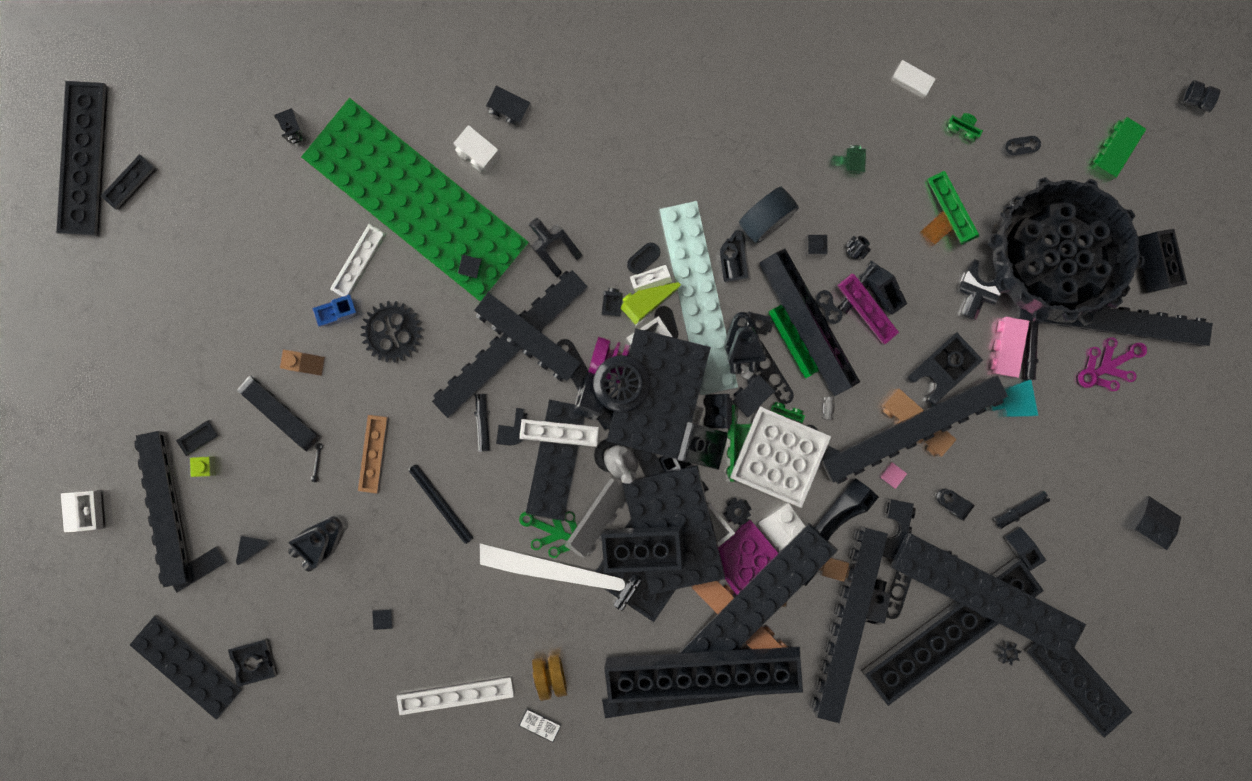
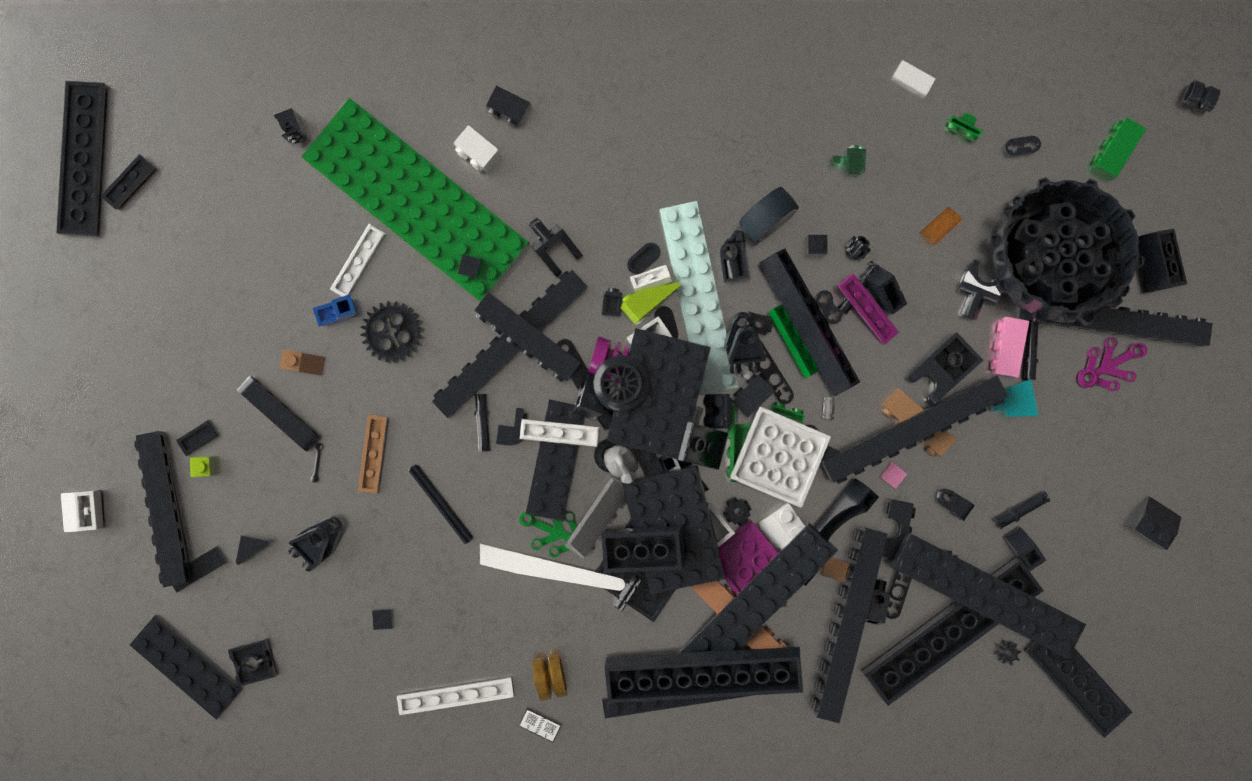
(953, 207): green plate -> none

